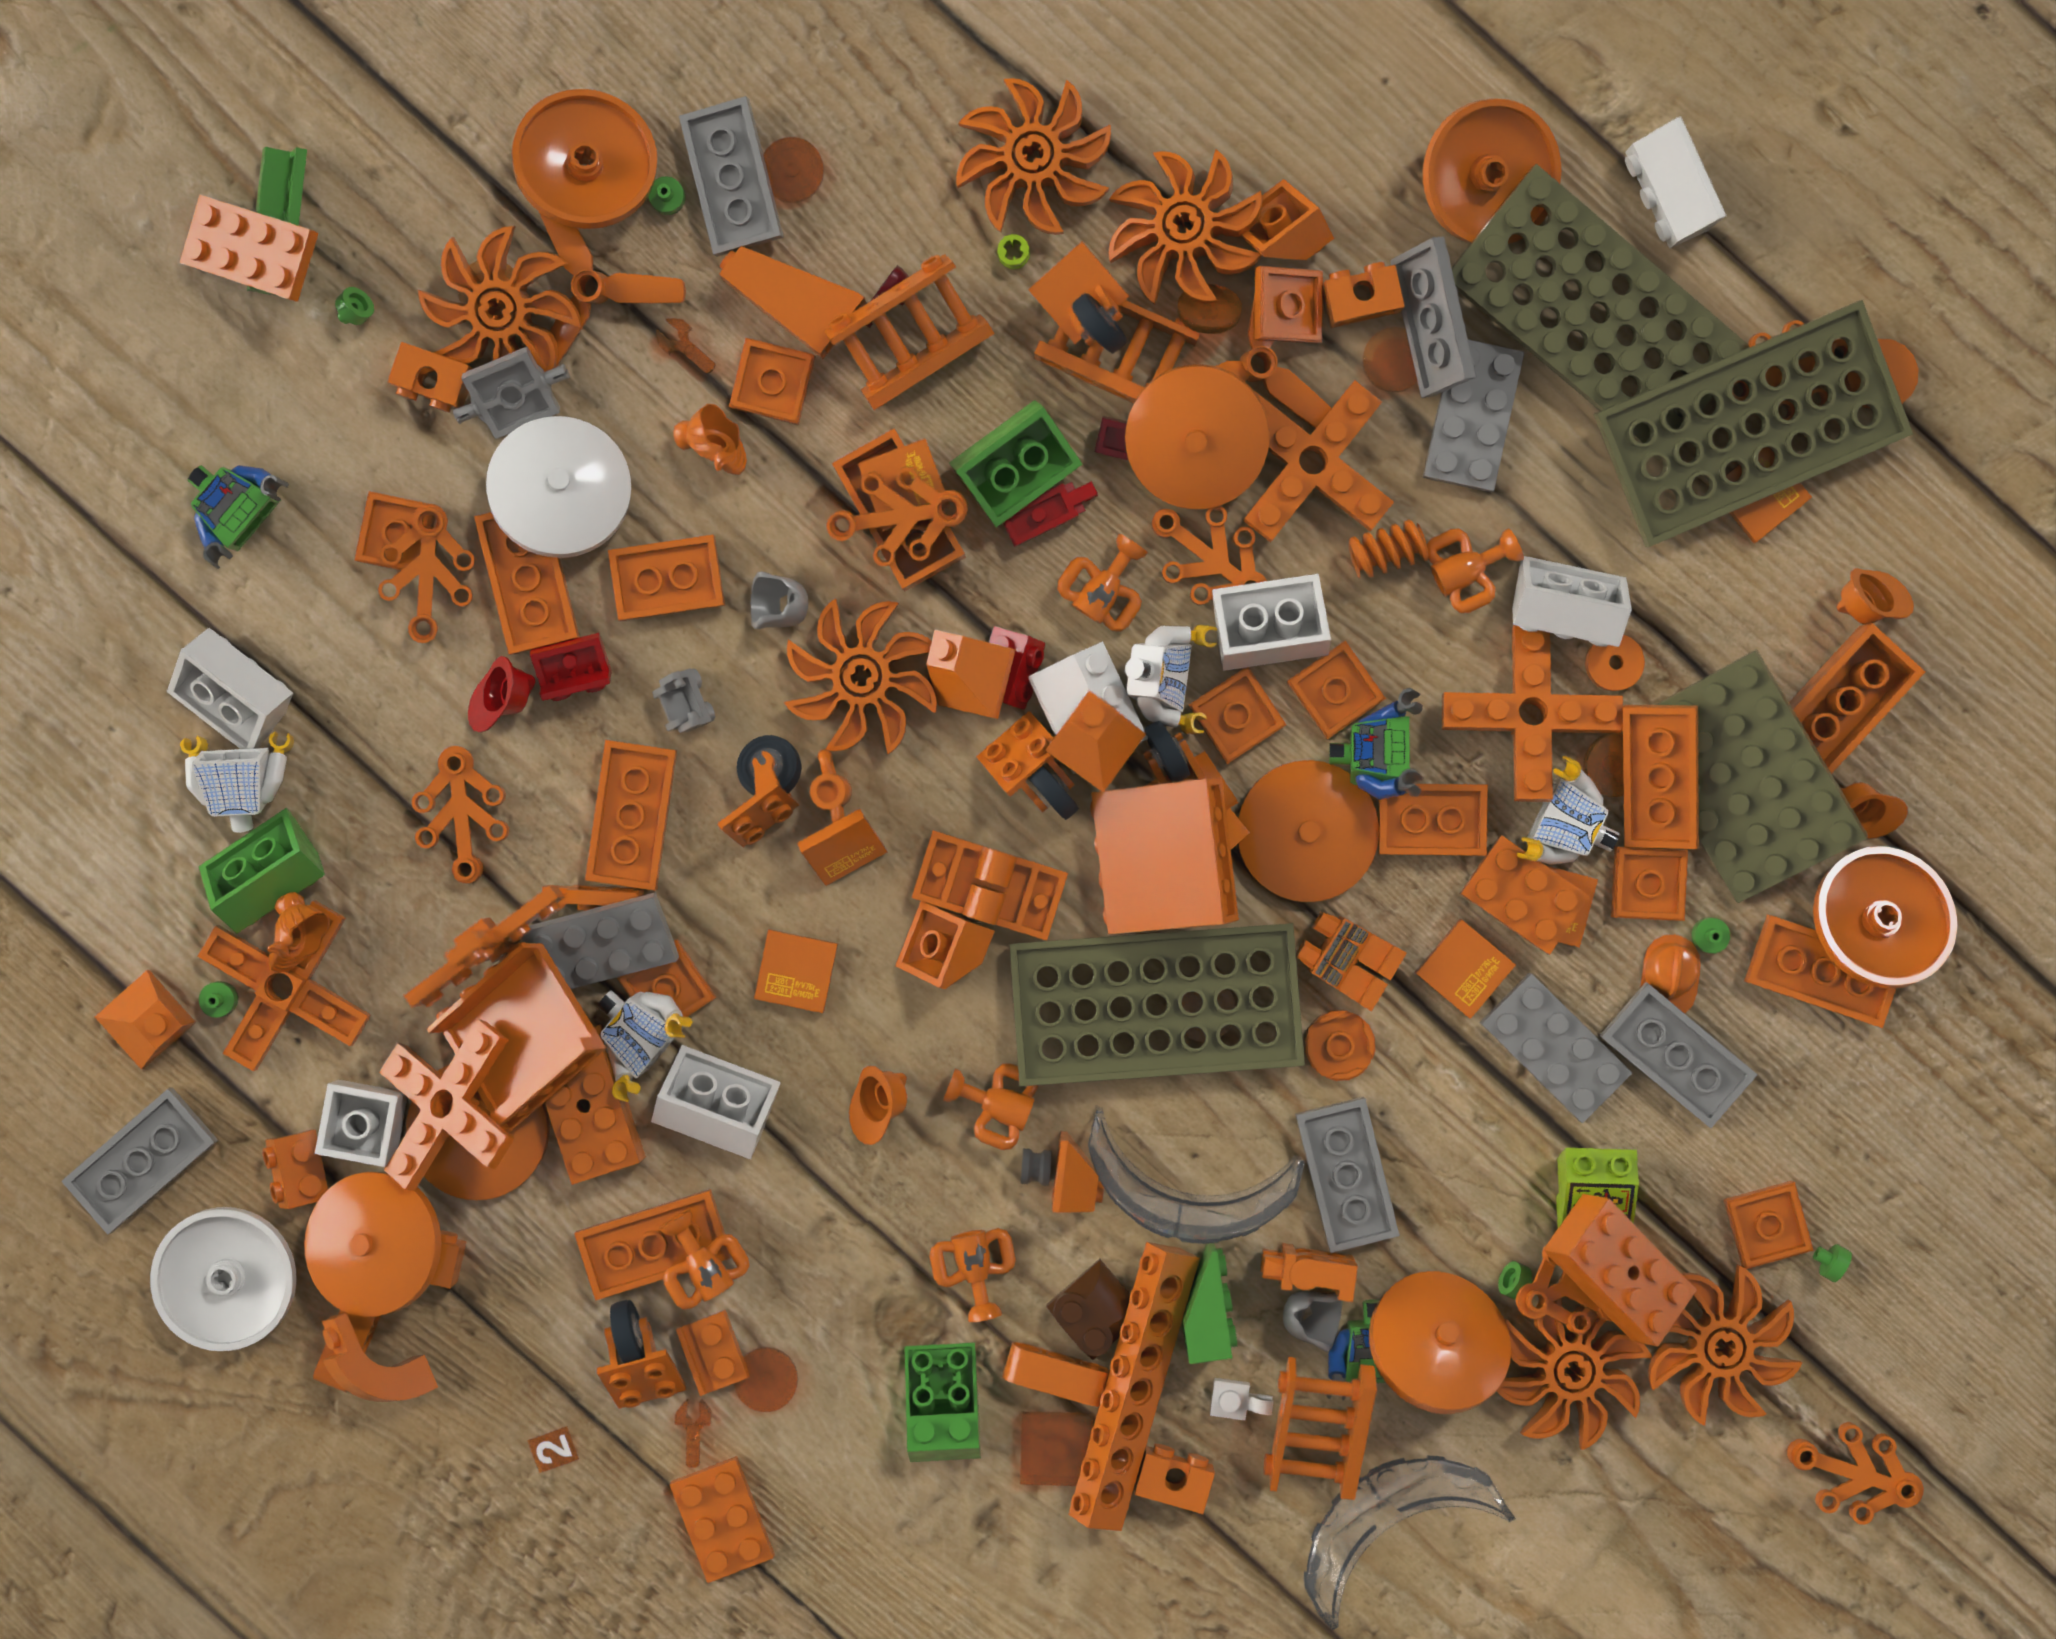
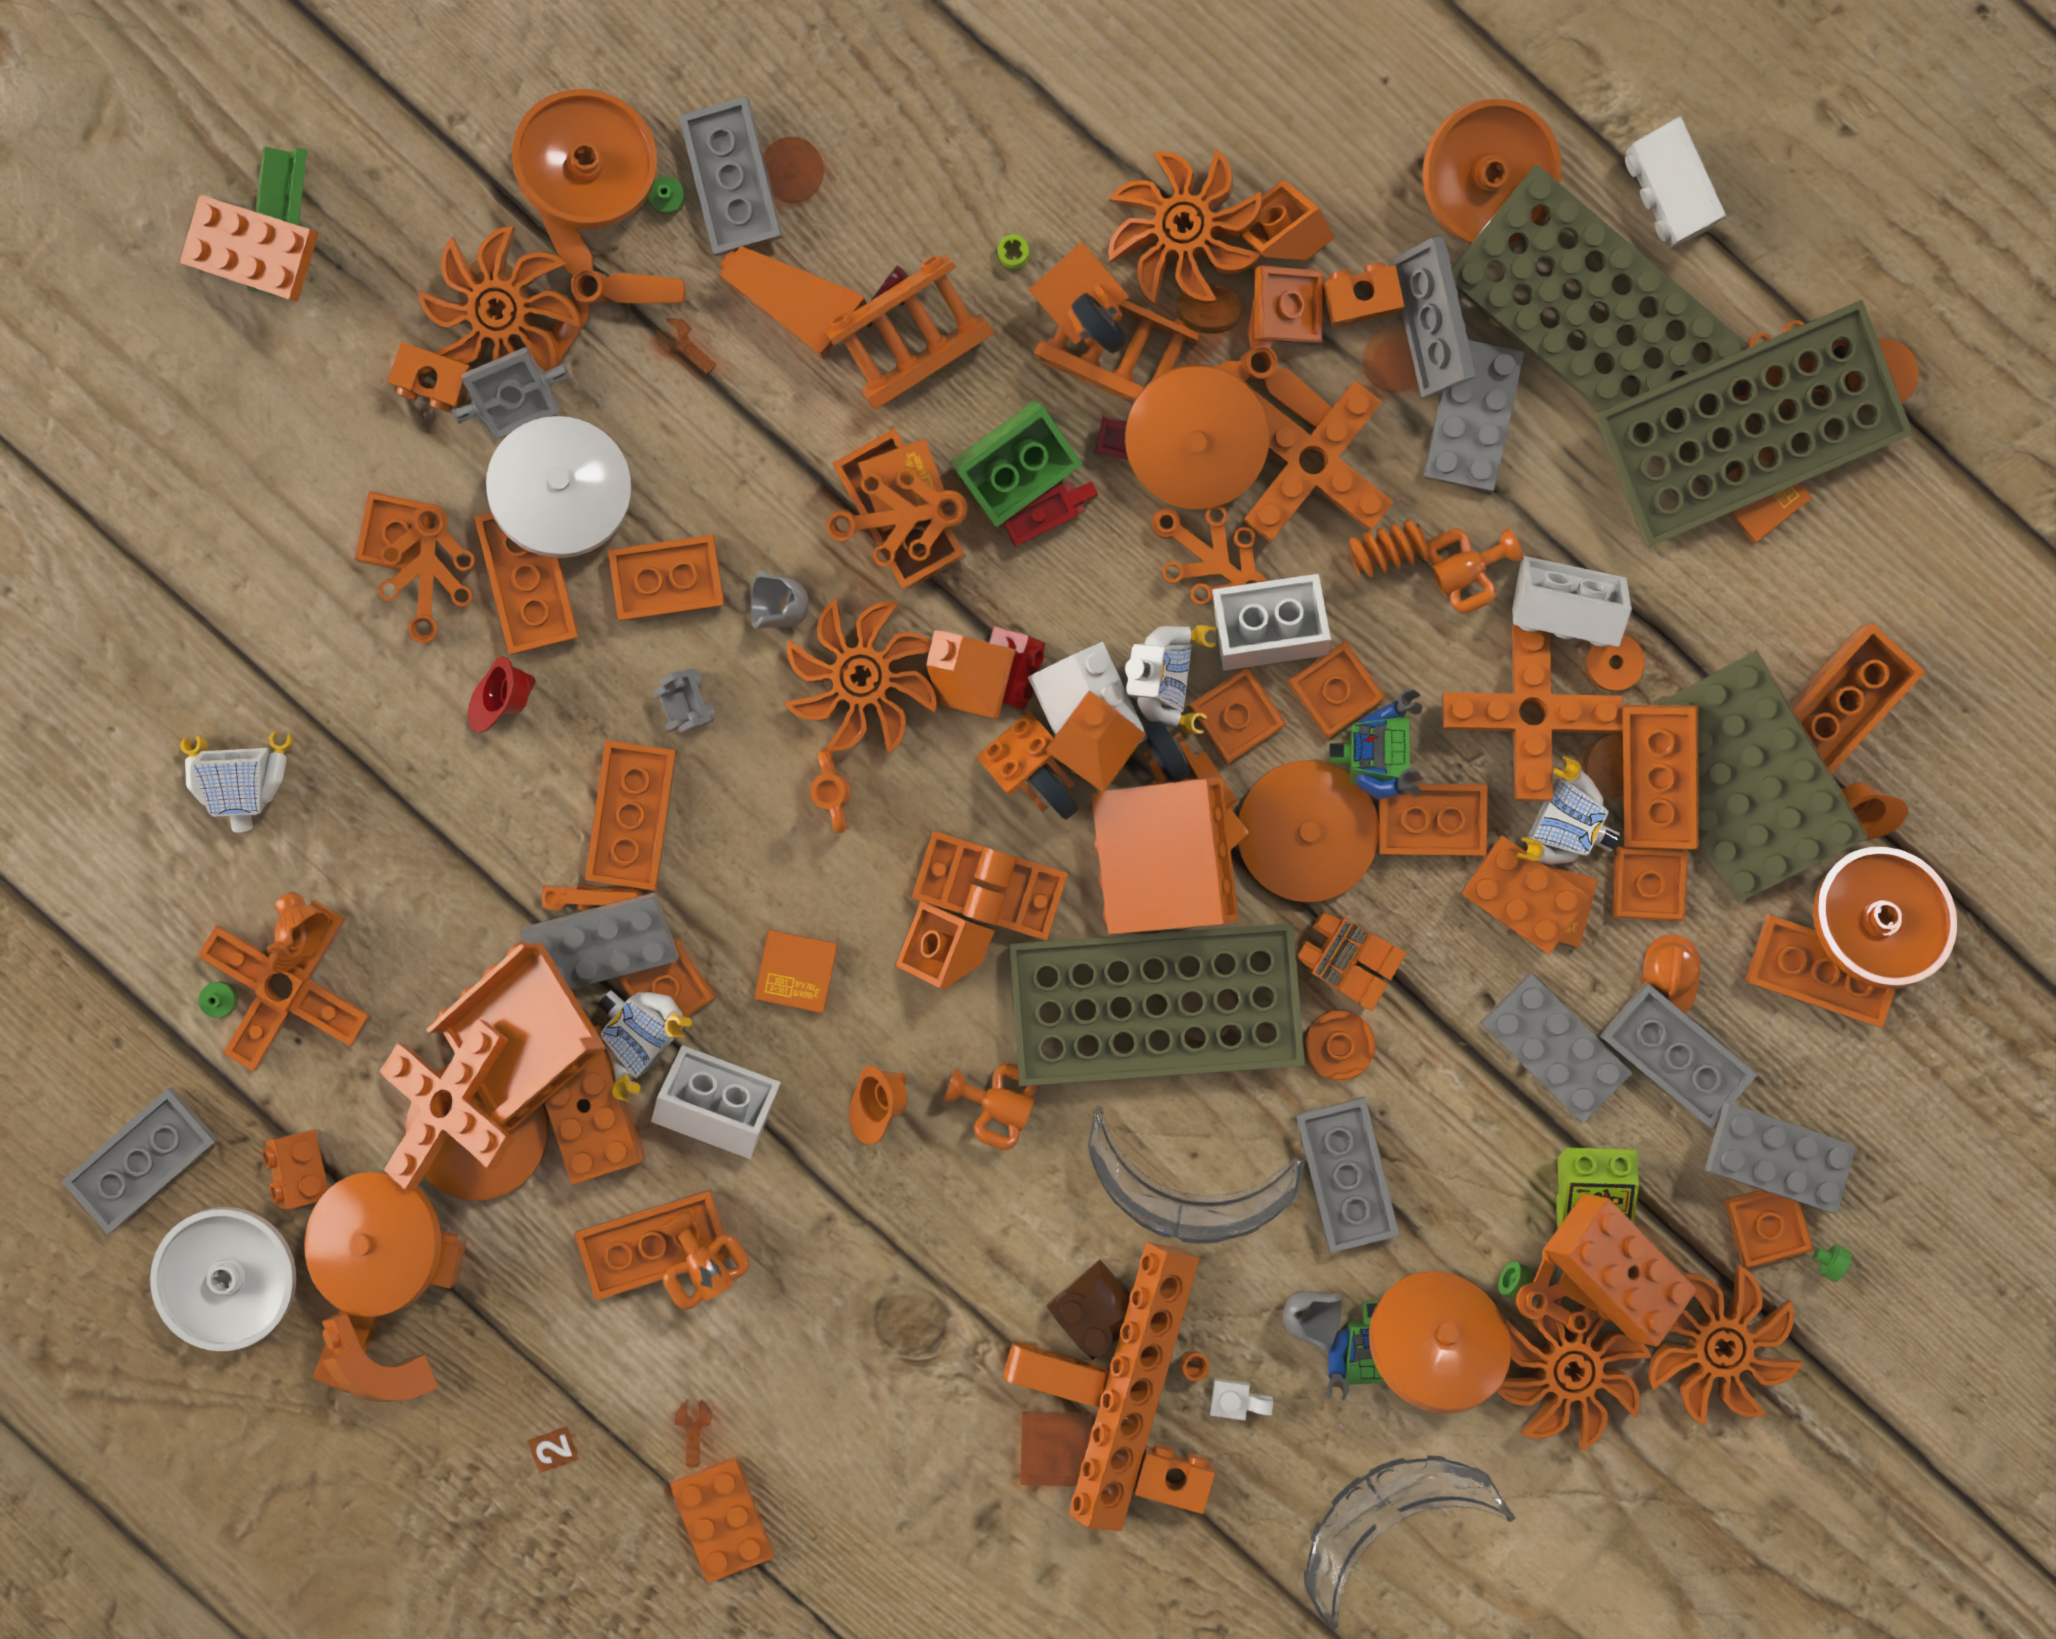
(145, 1019): orange slope -> none
(228, 690): white slope -> none
(231, 506): torso -> none
(260, 869): bright green slope -> none
(354, 306): bright green tile -> none
(361, 1122): white brick -> none
(460, 808): orange plant -> none
(483, 943): orange piece -> none
(571, 667): red bracket -> none
(645, 1371): orange plate -> none
(712, 1352): orange plate -> none
(713, 438): orange hair -> none
(768, 771): plate -> none
(770, 1382): clear orange piece -> none
(772, 381): orange tile -> none
(842, 847): orange tile -> none
(942, 1402): bright green slope -> none
(974, 1265): orange piece -> none
(1024, 141): orange piece -> none
(1036, 1167): dark grey wheel -> none
(1075, 1180): orange slope -> none
(1104, 586): orange piece -> none
(1193, 1373): none -> orange hinge
(1205, 1322): bright green slope -> none
(1310, 1269): orange hips -> none
(1350, 1446): orange fence -> none
(1465, 968): orange tile -> none
(1703, 935): bright green tile -> none
(1780, 1158): none -> light grey plate
(1861, 1475): orange plant -> none
(1874, 596): orange piece -> none

